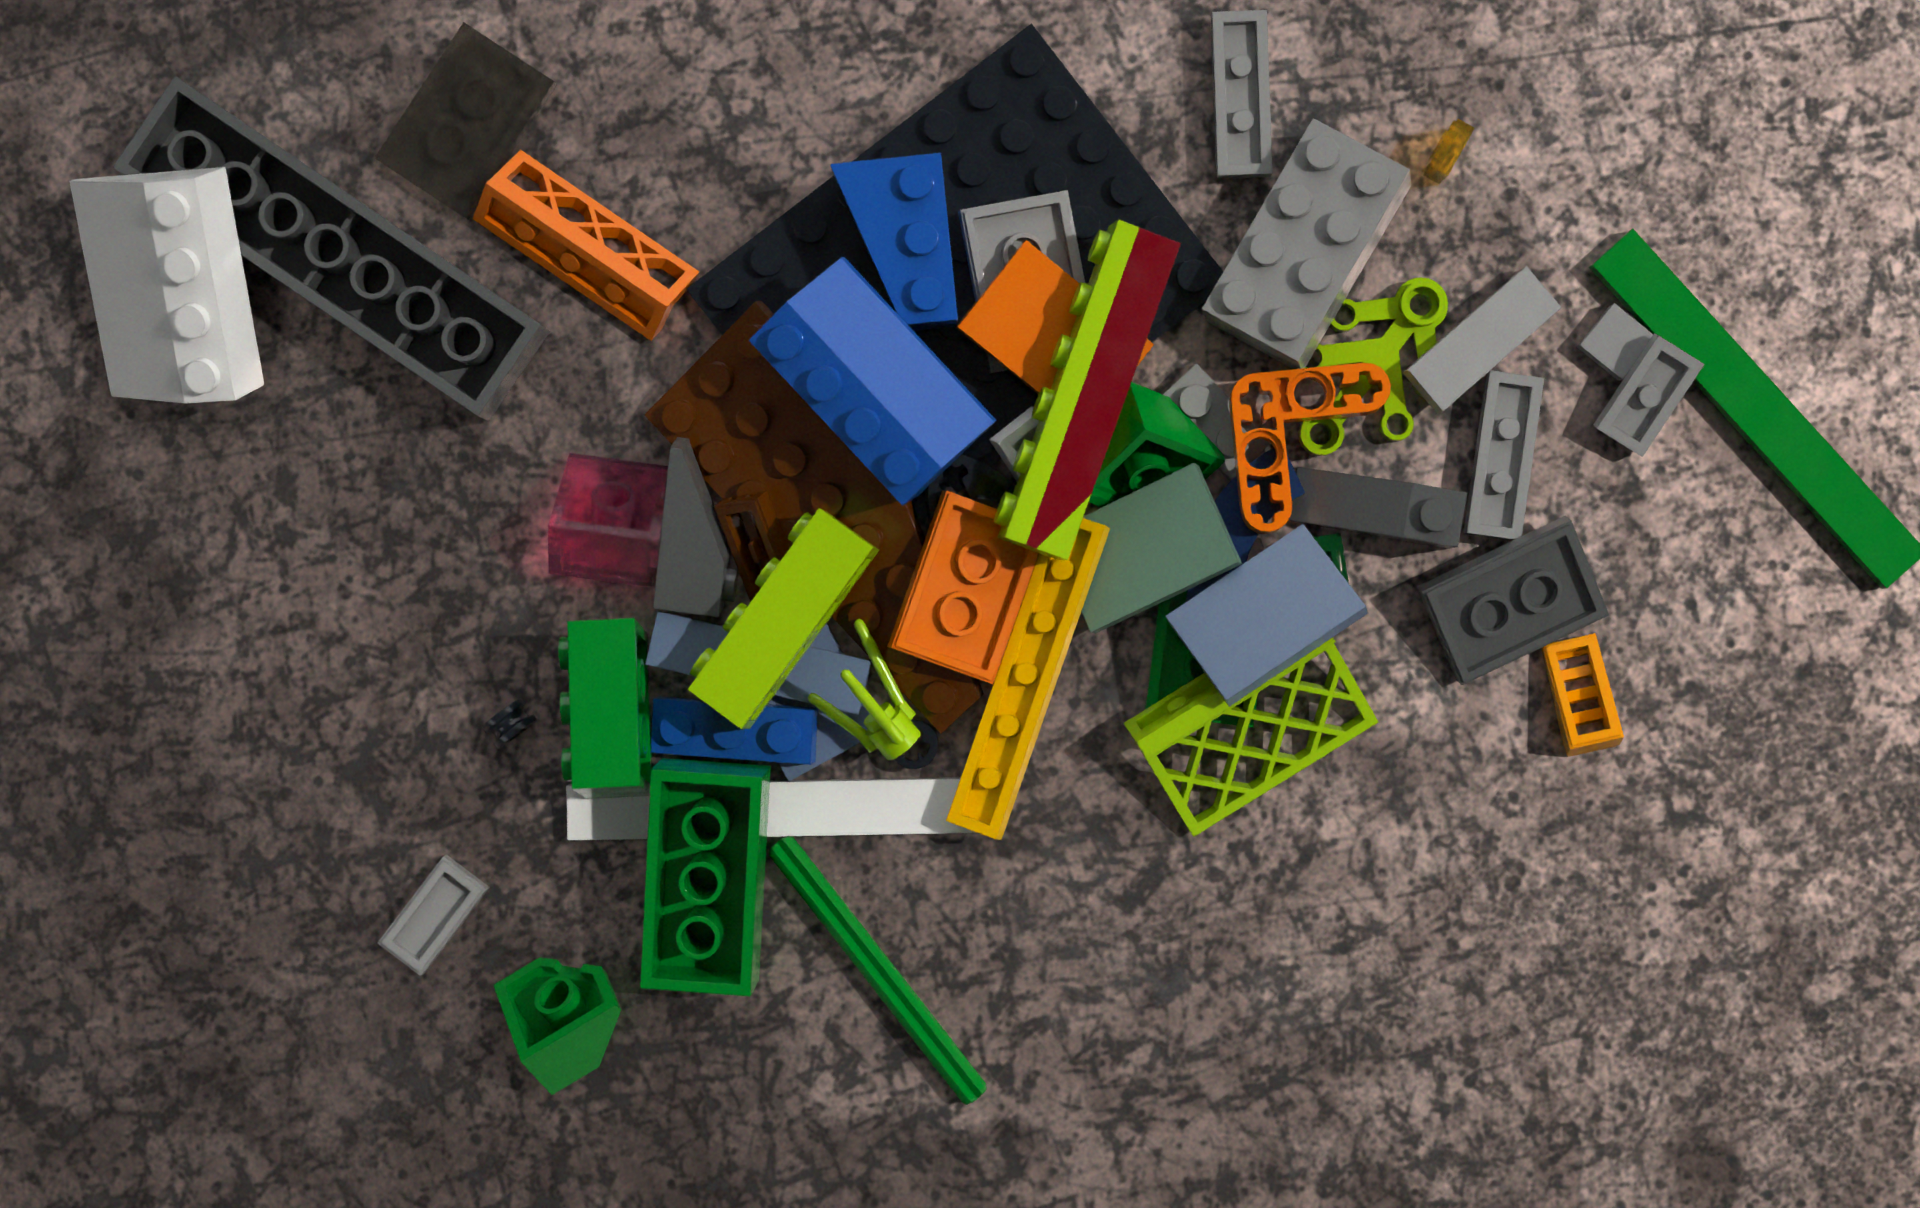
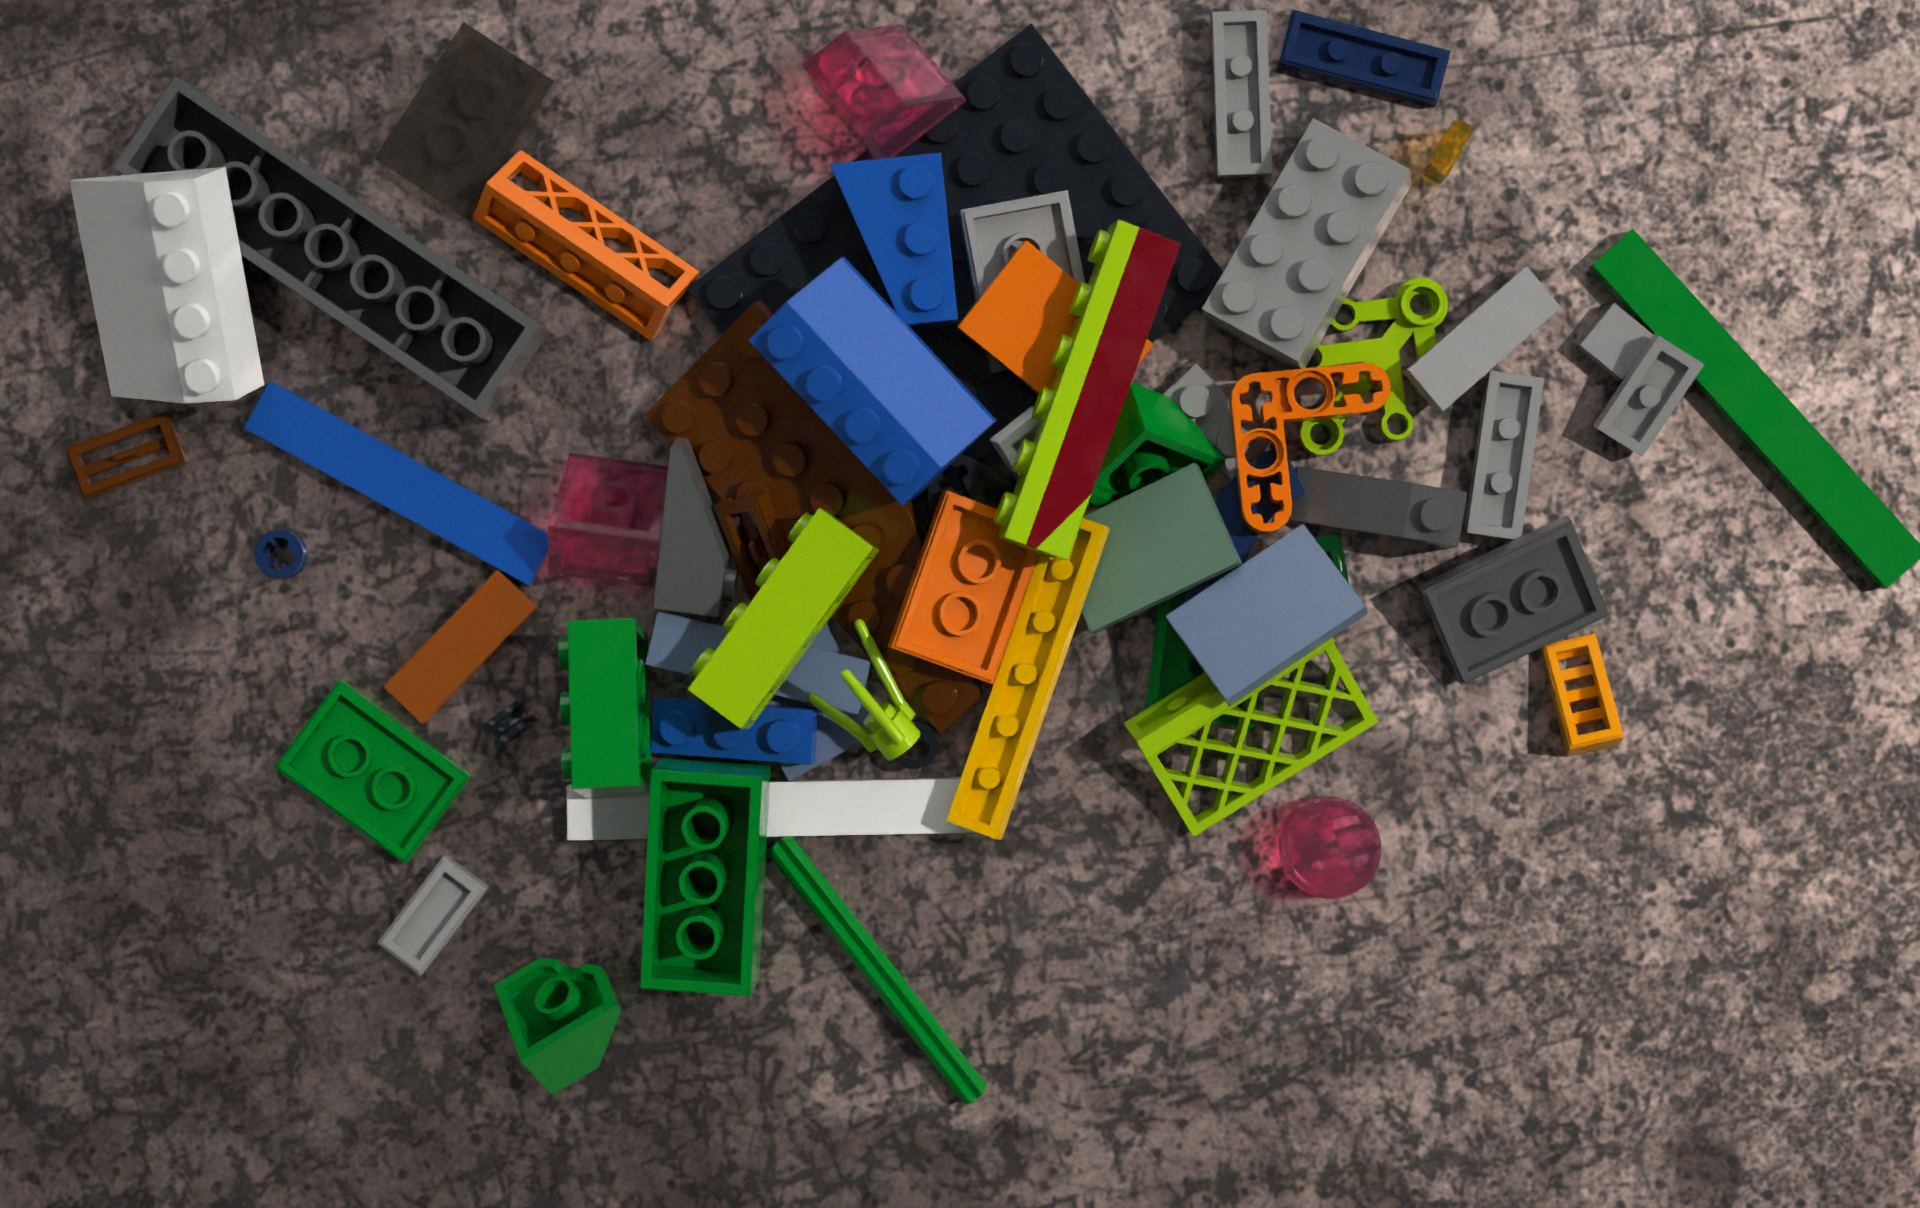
(170, 440): none -> reddish brown tile
(267, 563): none -> dark blue bush
(373, 771): none -> green tile
(399, 482): none -> blue tile
(461, 646): none -> dark orange tile
(882, 87): none -> clear pink slope
(1329, 846): none -> clear pink head
(1364, 58): none -> dark blue tile

